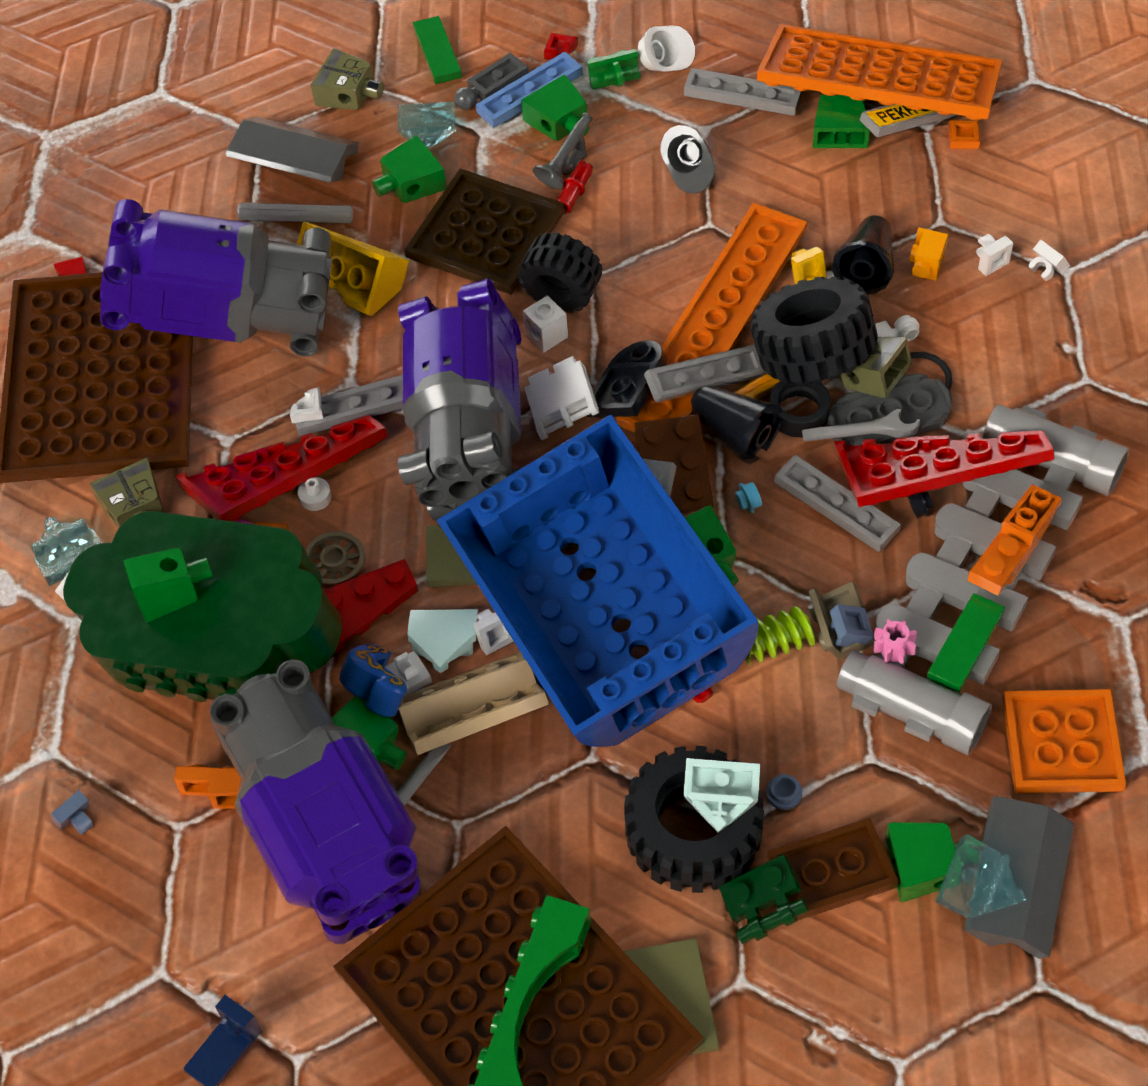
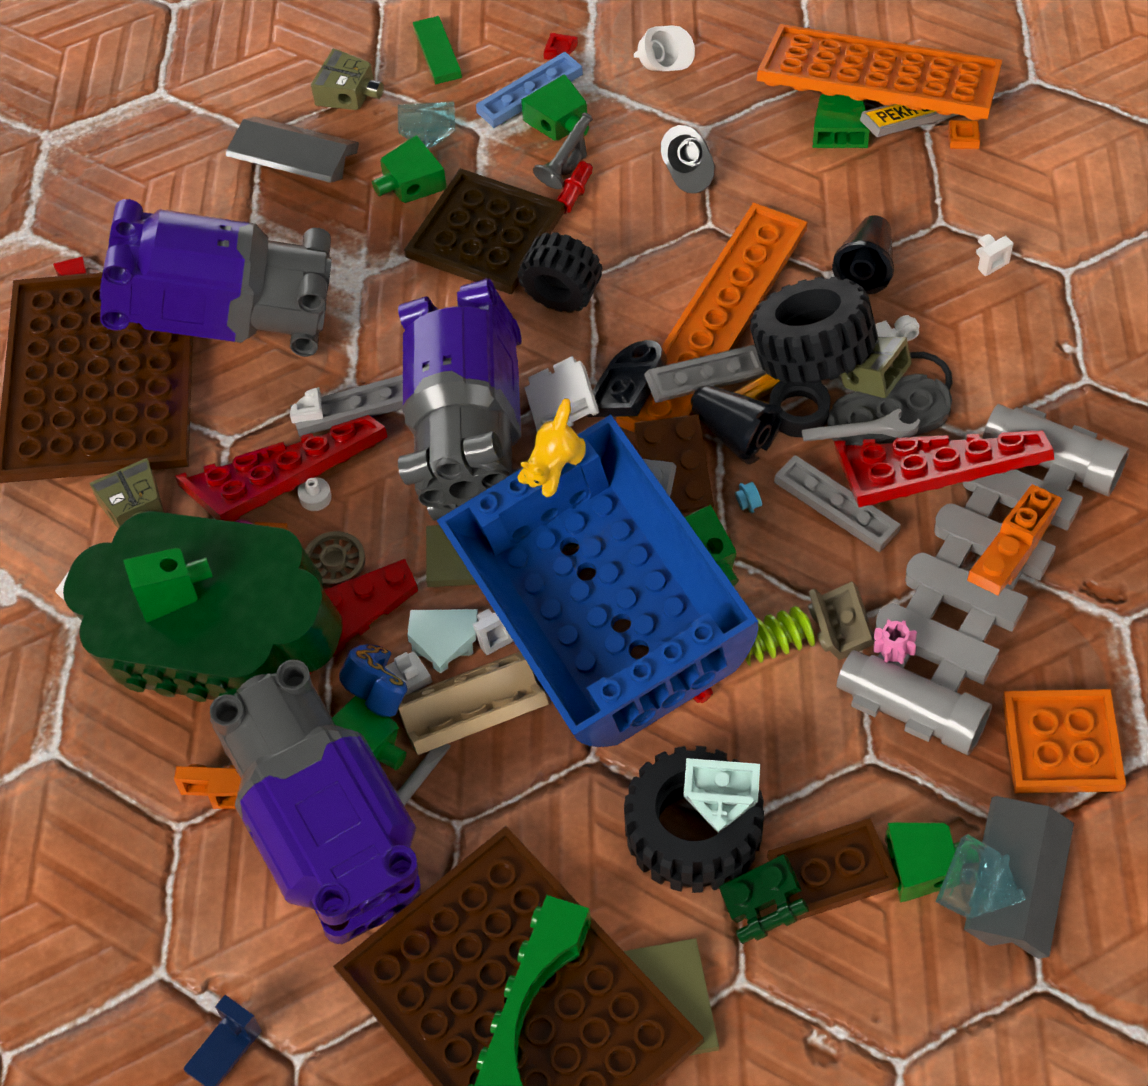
(61, 546): clear light blue slope -> none
(73, 812): sand blue tile -> none
(295, 213): light grey axle -> none
(362, 272): yellow wedge -> none
(490, 81): dark grey plate -> none
(545, 324): white brick -> none
(554, 447): none -> yellow animal
(613, 69): green hips -> none
(741, 92): light grey plate -> none
(784, 792): sand blue plate -> none
(808, 264): yellow tile -> none
(850, 625): sand blue tile -> none
(921, 504): black plate -> none
(928, 253): light orange brick -> none
(966, 642): green tile -> none
(1050, 258): white tile -> none

